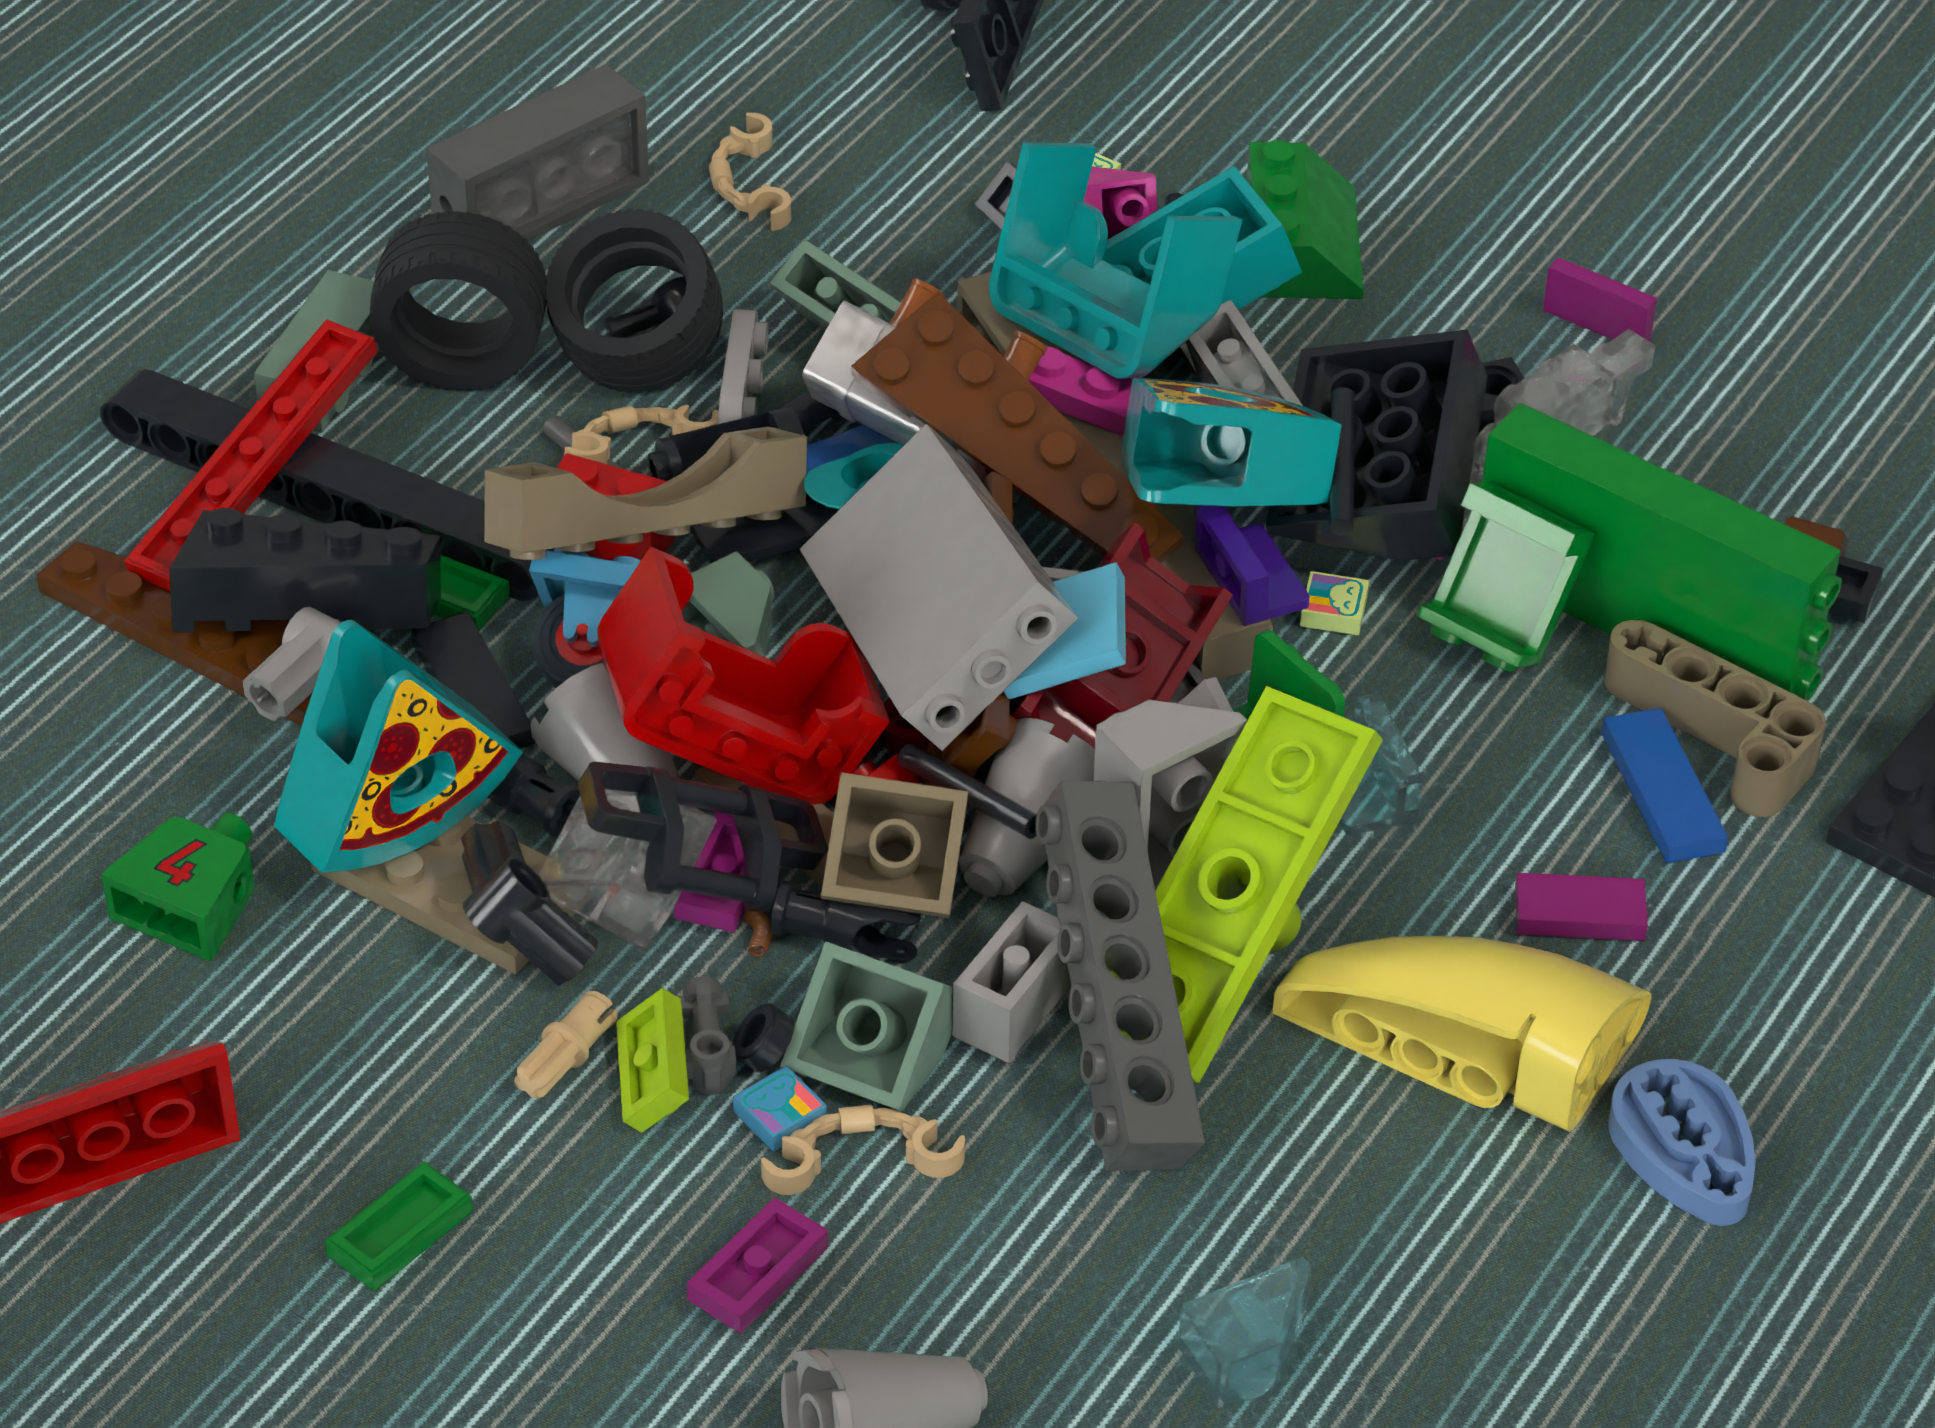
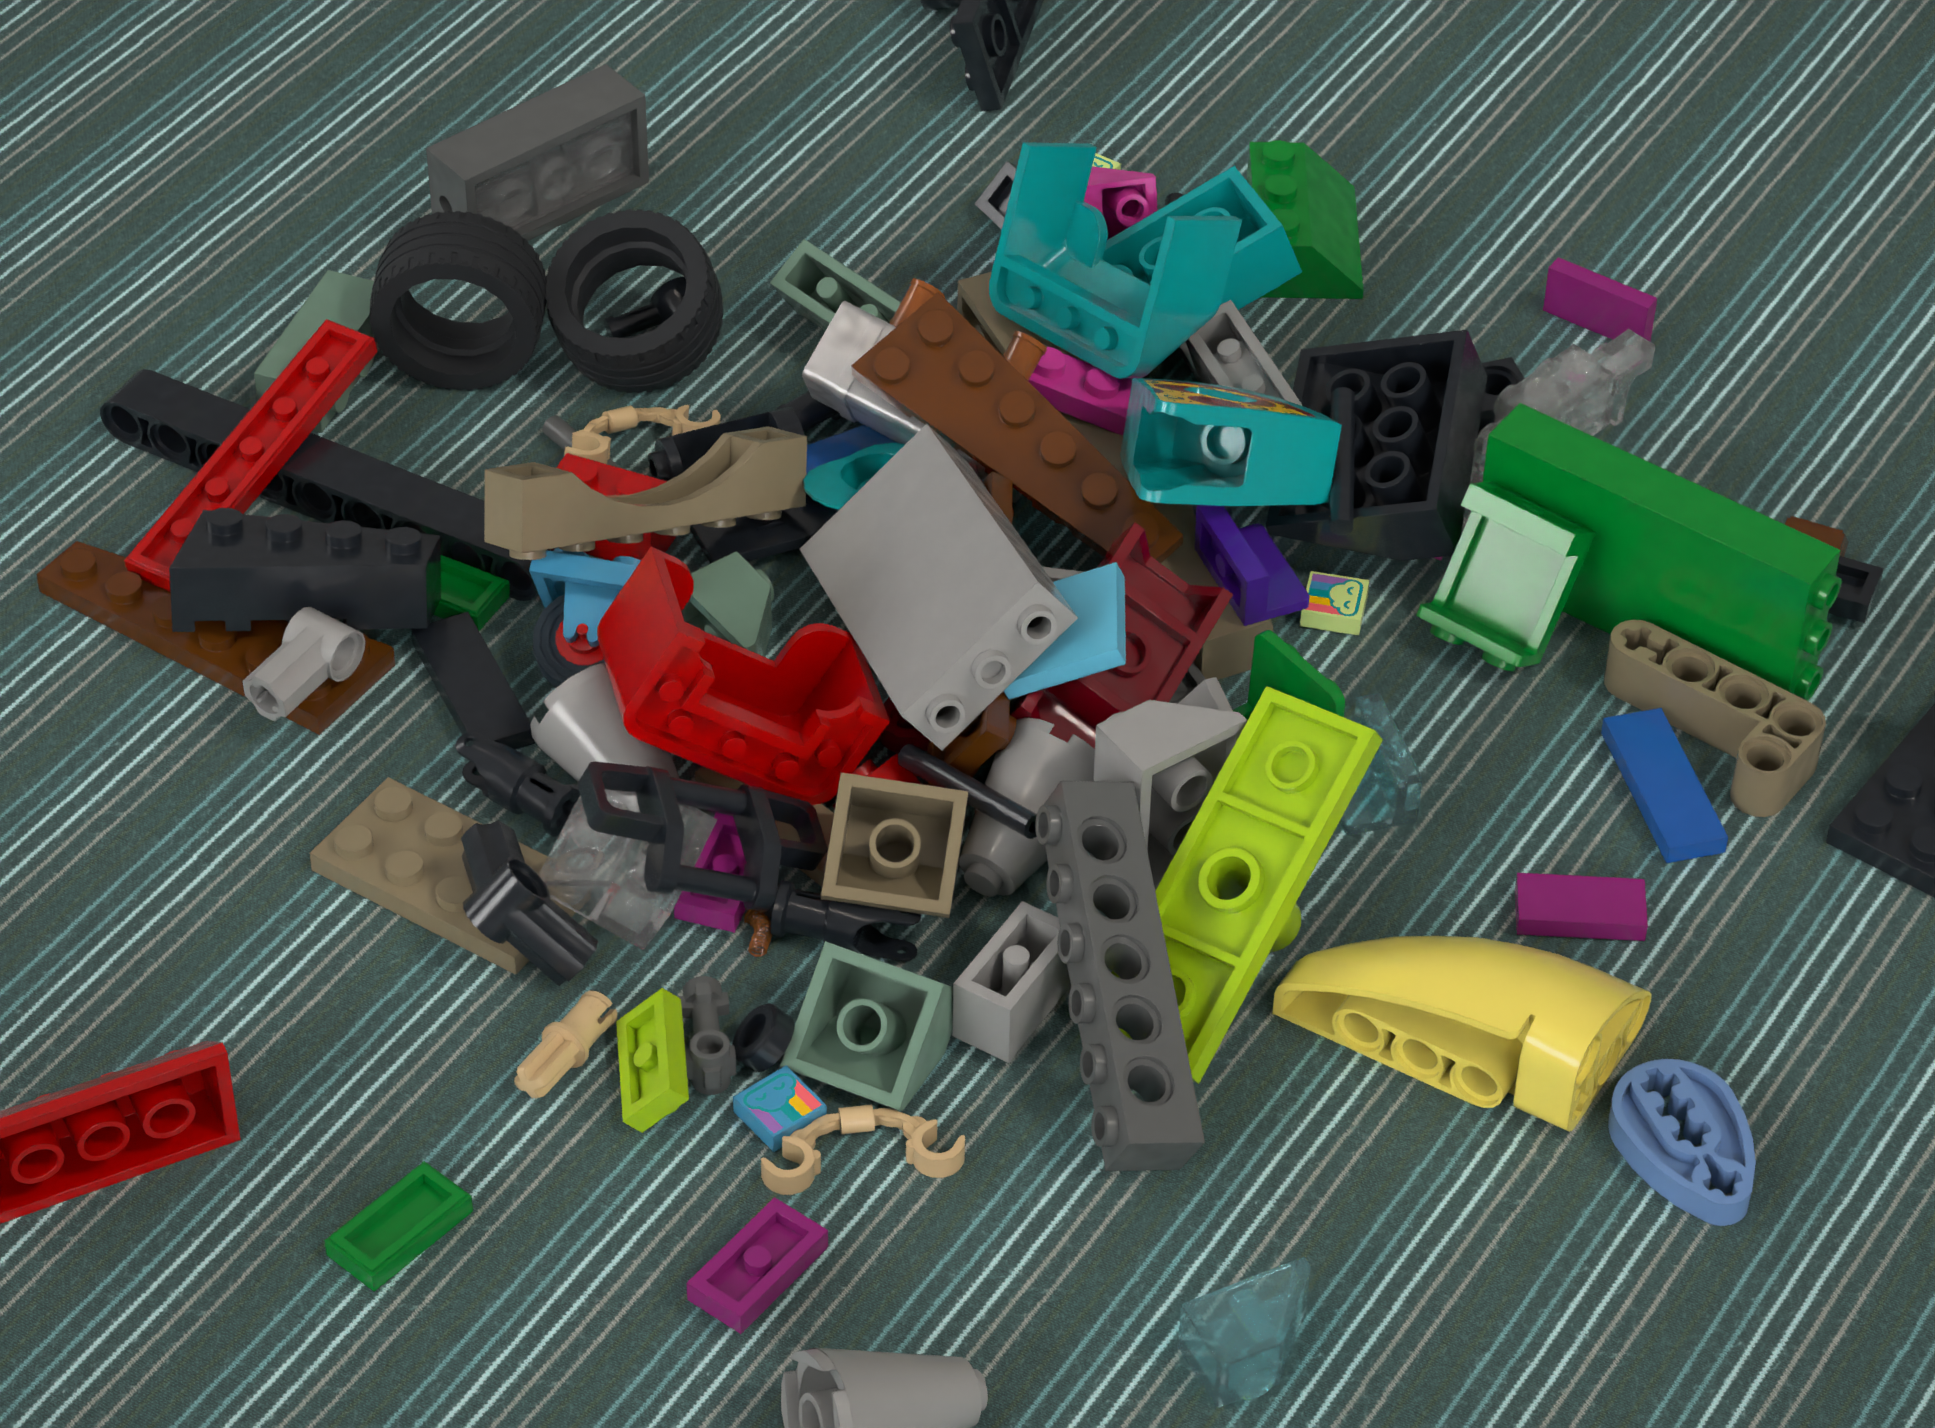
(184, 883): green torso -> none
(384, 758): teal piece -> none
(742, 370): light grey plate -> none
(750, 145): tan piece -> none

